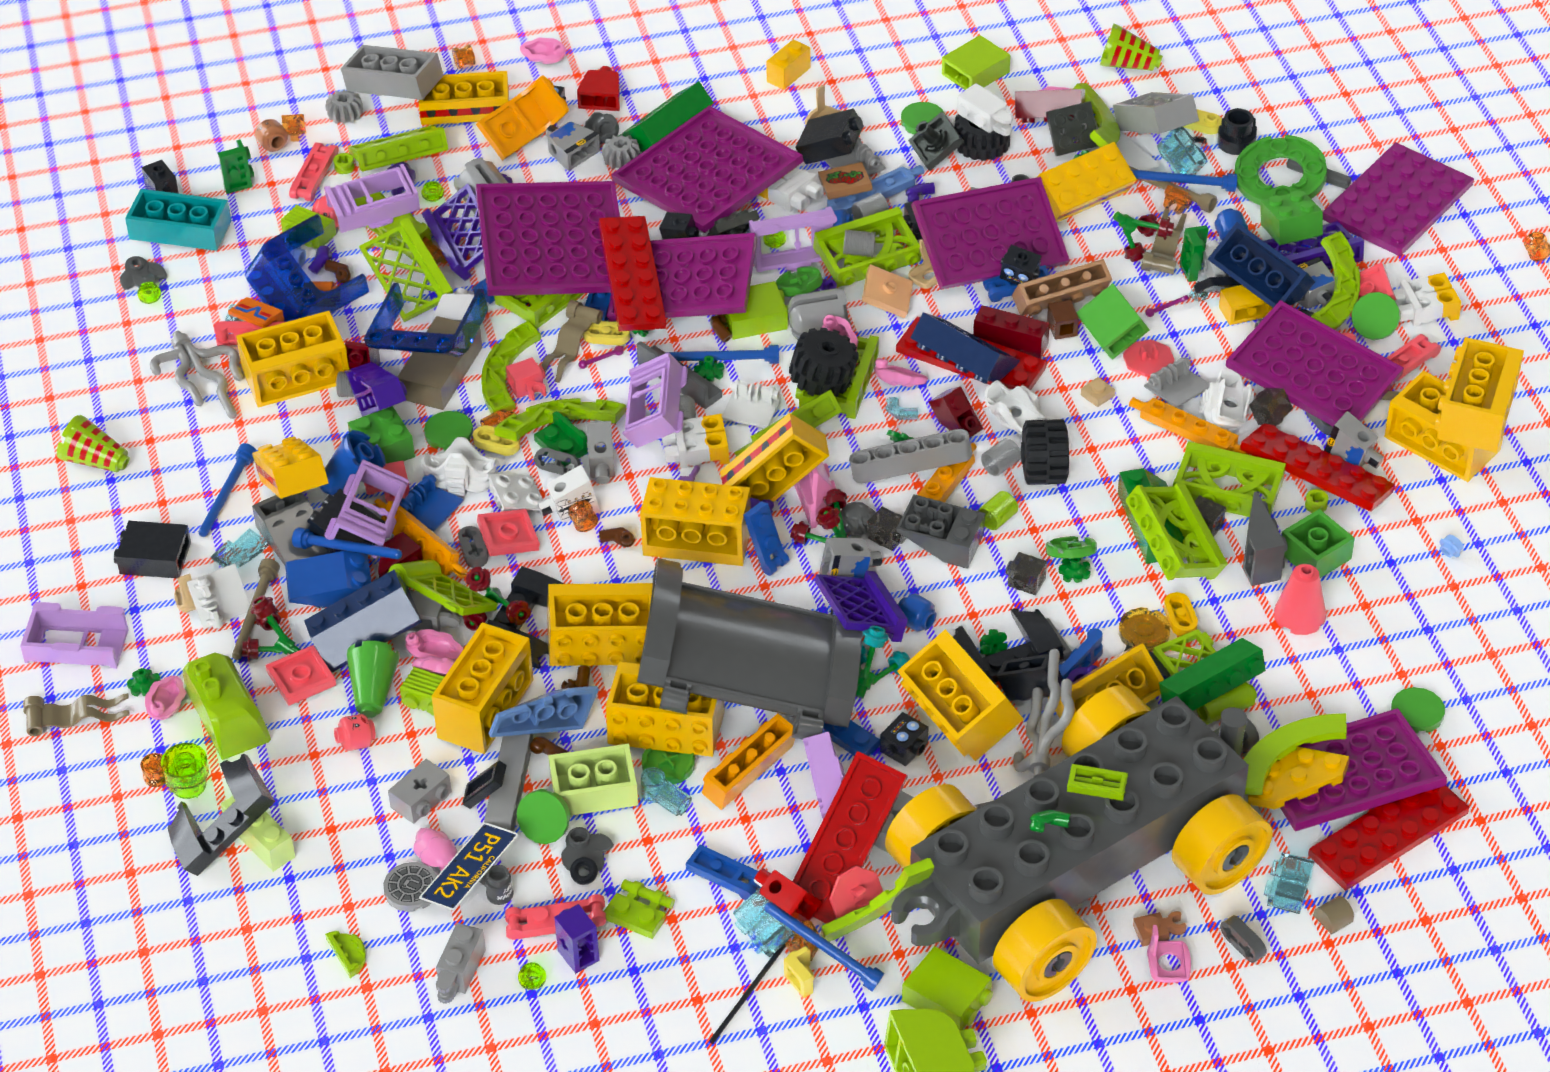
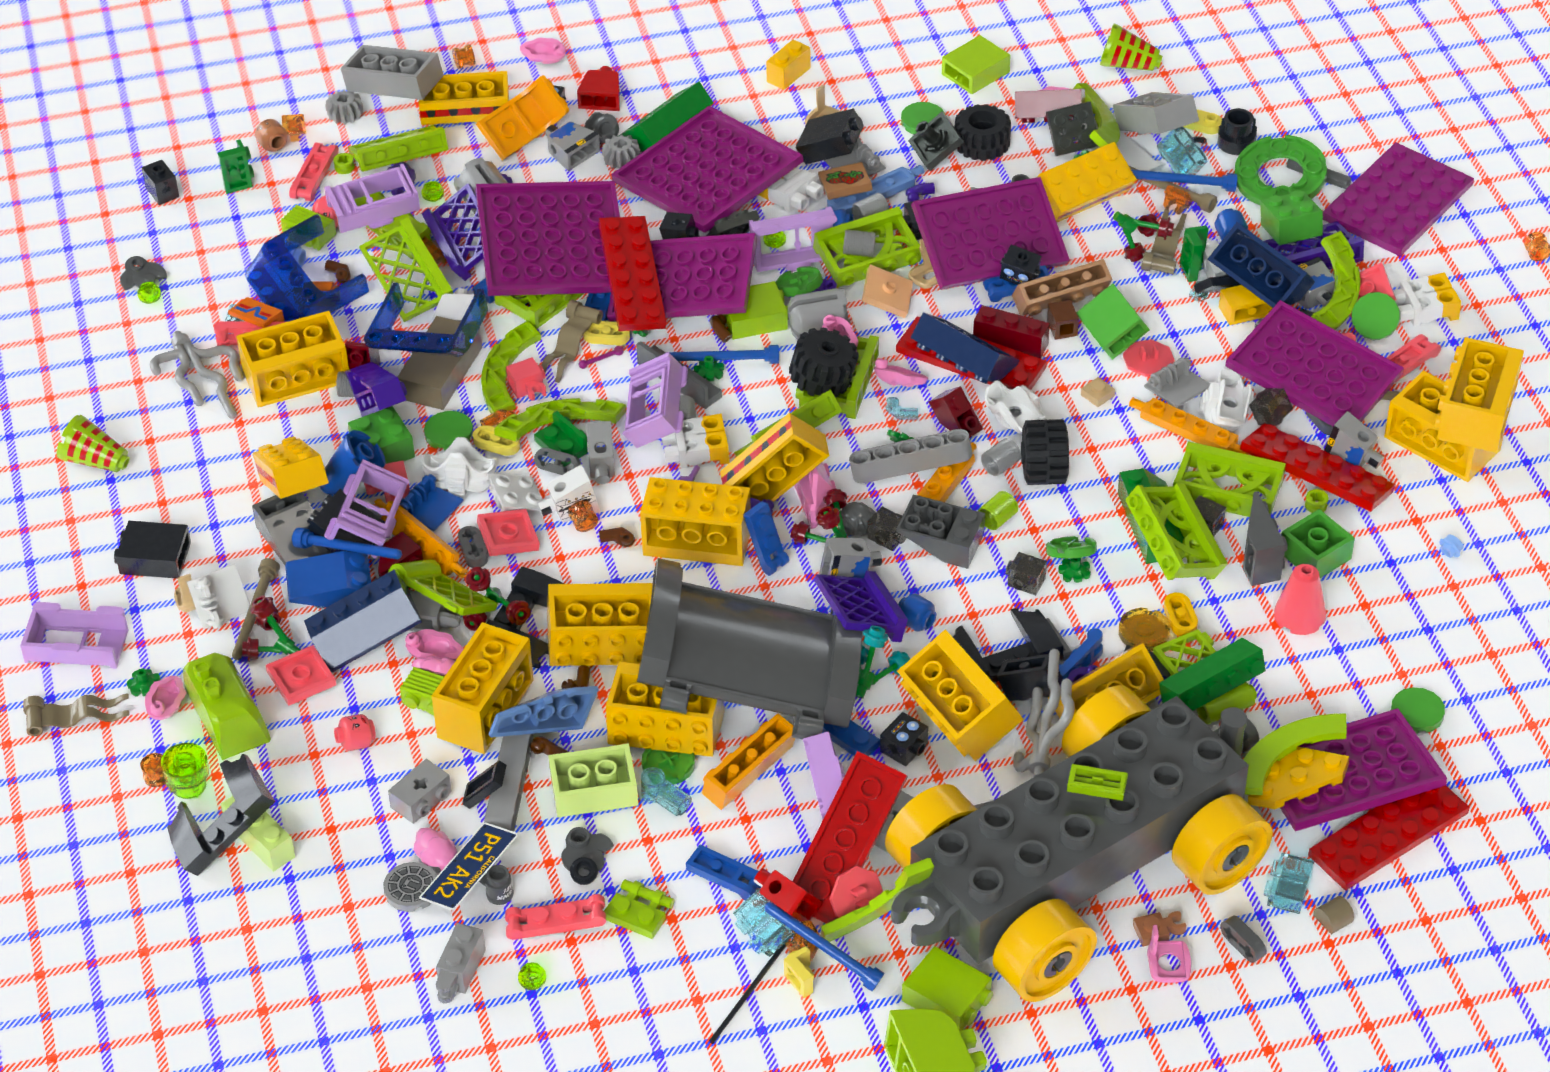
(178, 219): teal brick -> none
(241, 551): clear light blue slope -> none
(243, 458): blue piece -> none
(322, 254): dark purple arm -> none
(348, 950): lime tile -> none
(371, 675): bright green cone -> none
(543, 816): bright green tile -> none
(577, 938): dark purple brick -> none
(751, 405): white hinge -> none
(984, 110): white hinge -> none
(993, 642): green plant -> none
(1051, 817): green arm -> none
(1150, 312): magenta hinge -> none

